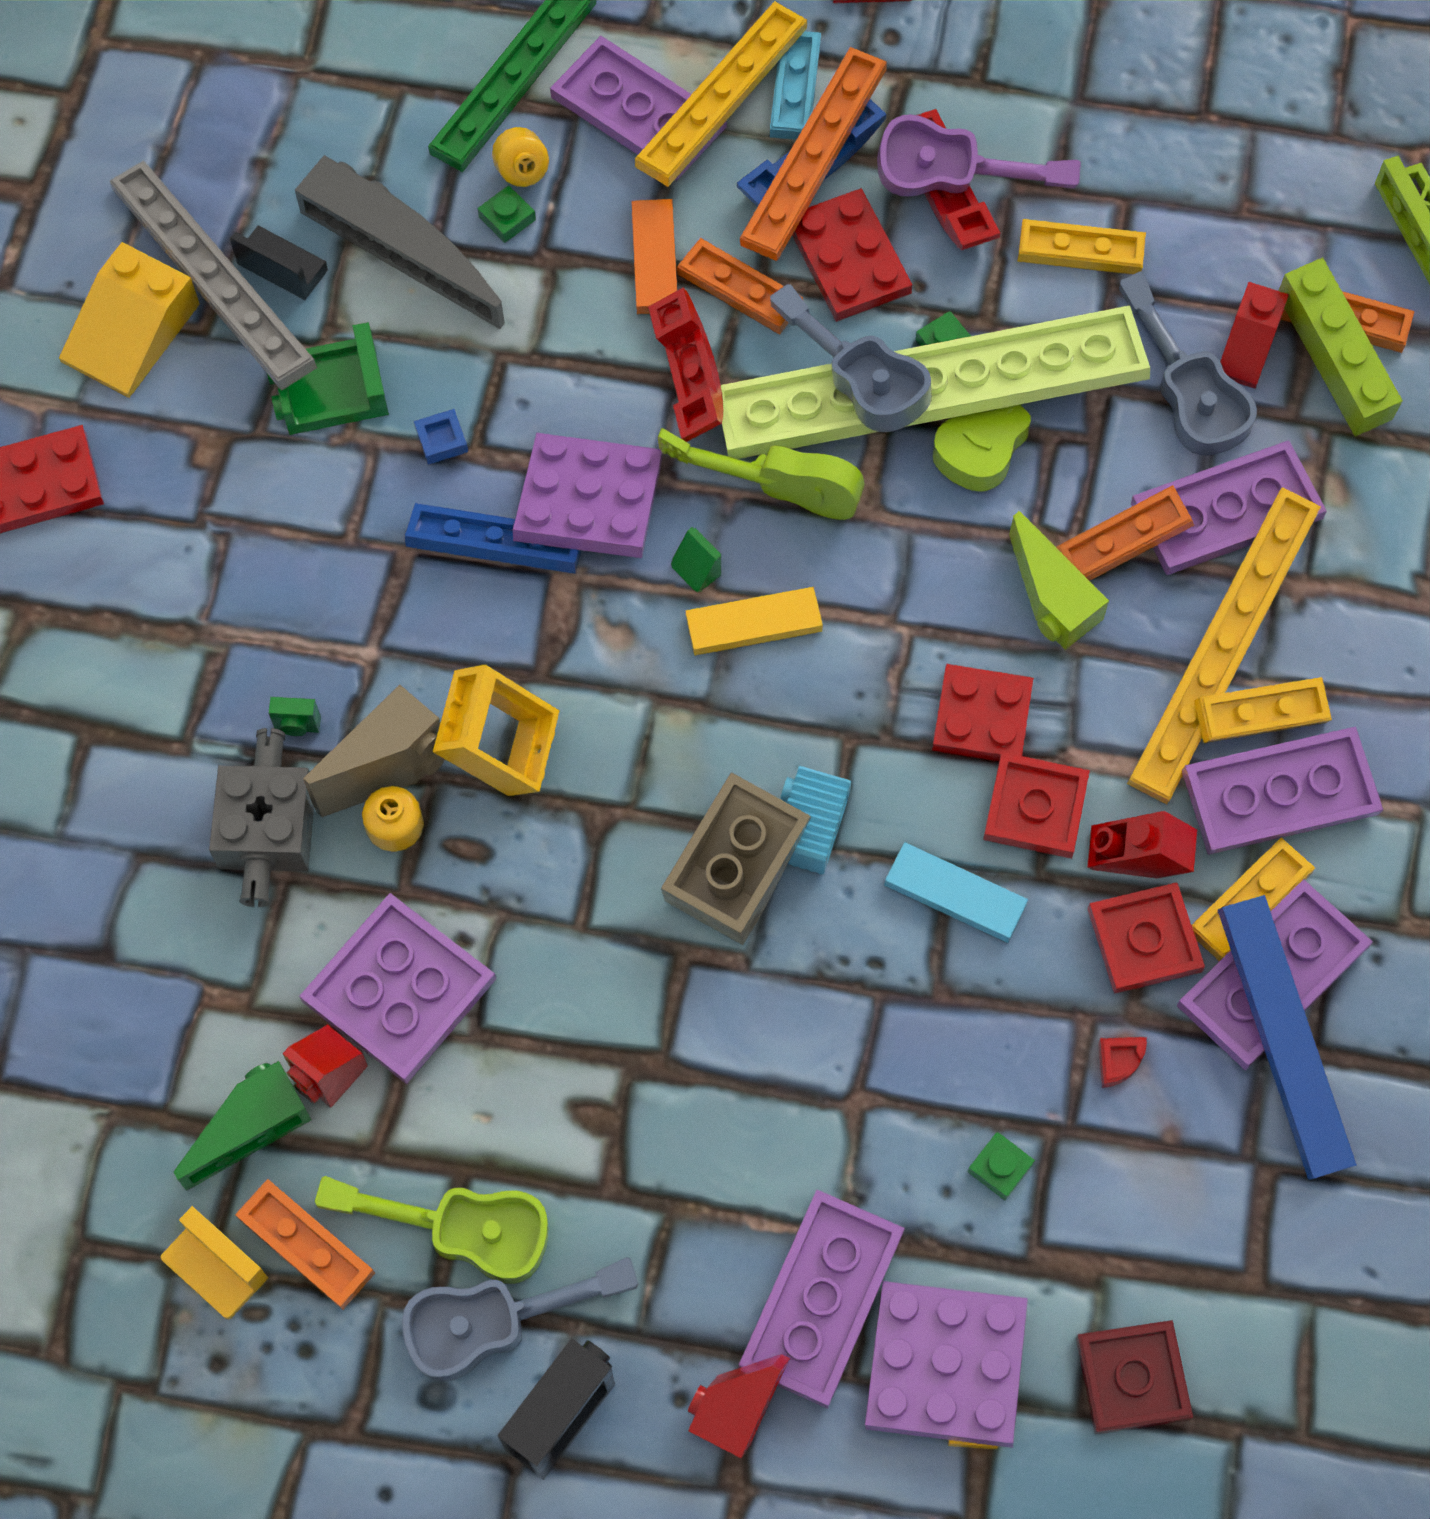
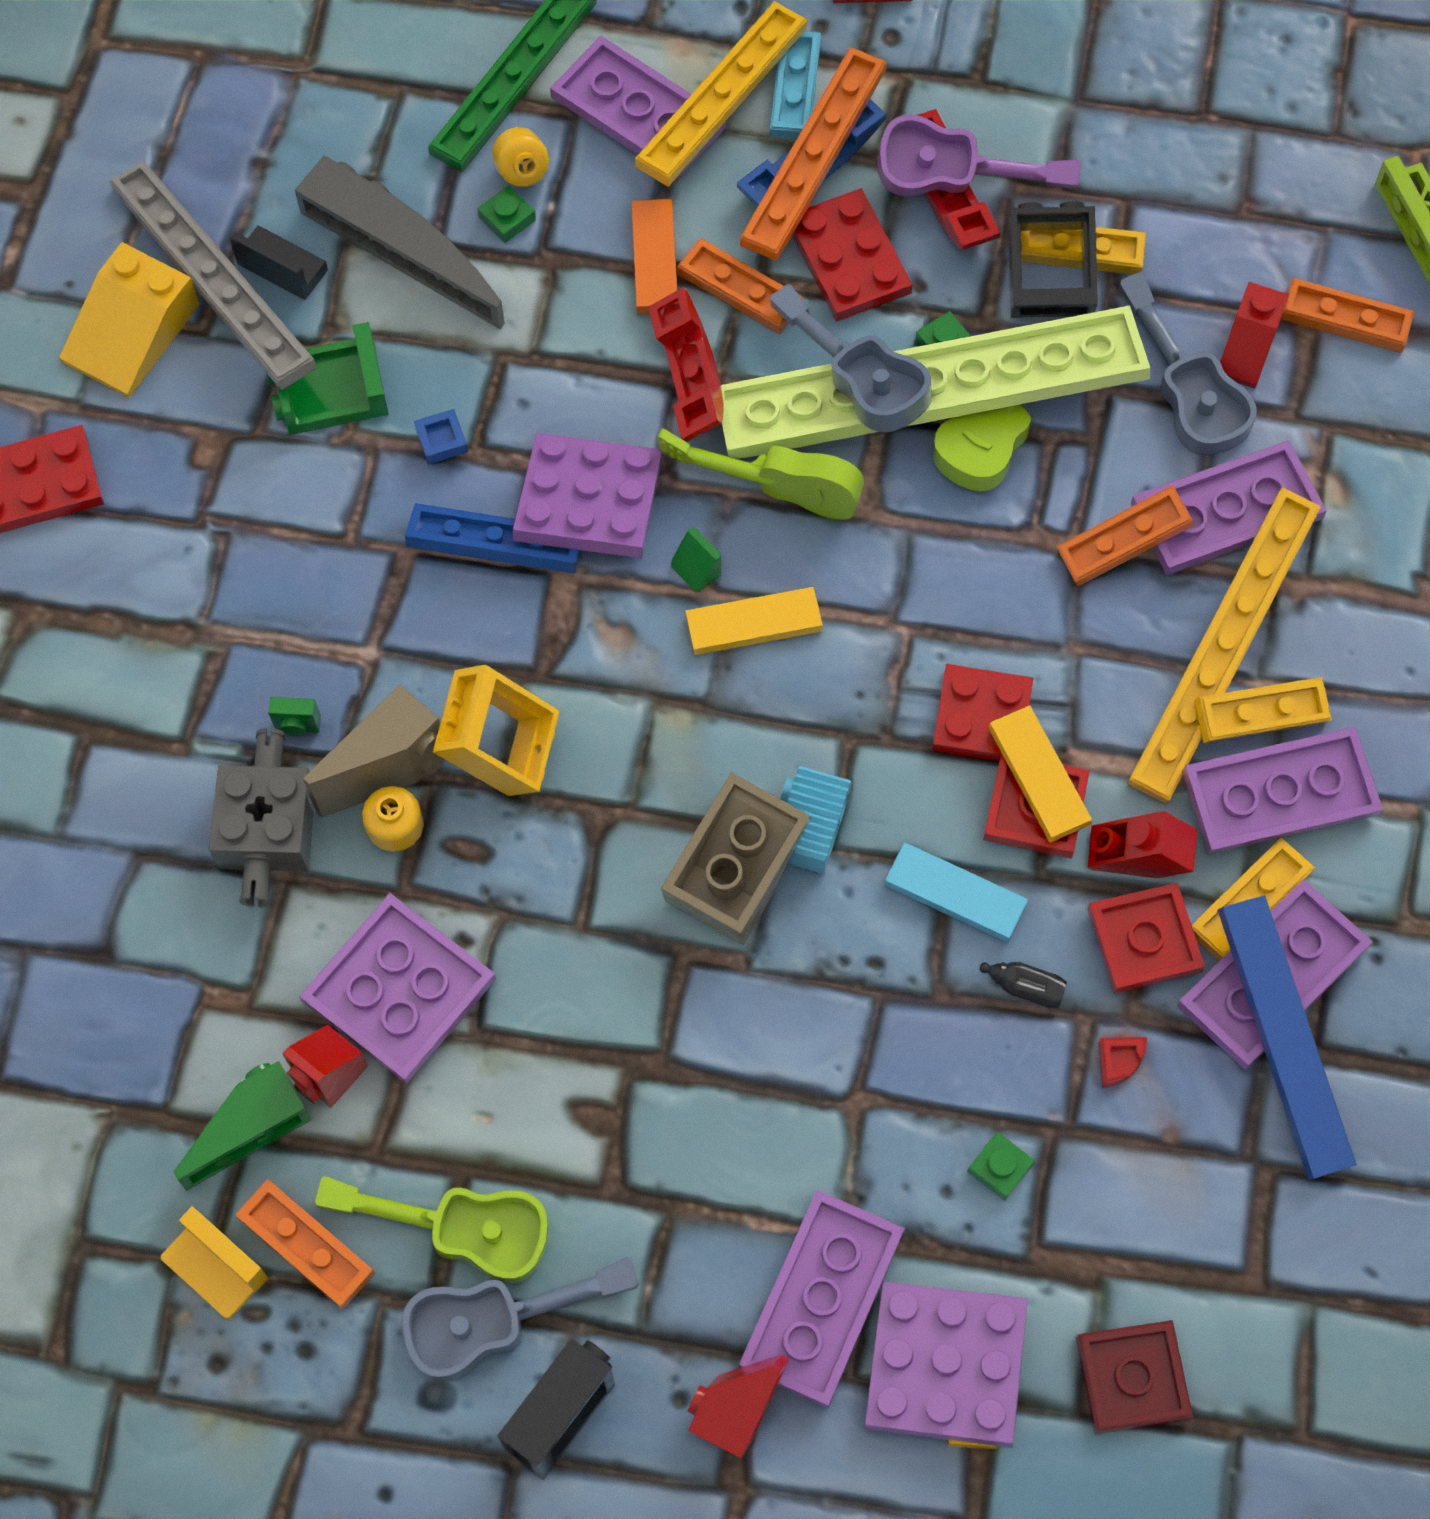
(1027, 982): none -> black piece
(1040, 774): none -> yellow tile
(1059, 301): none -> black window
(1059, 594): lime slope -> none
(1339, 347): lime brick -> none

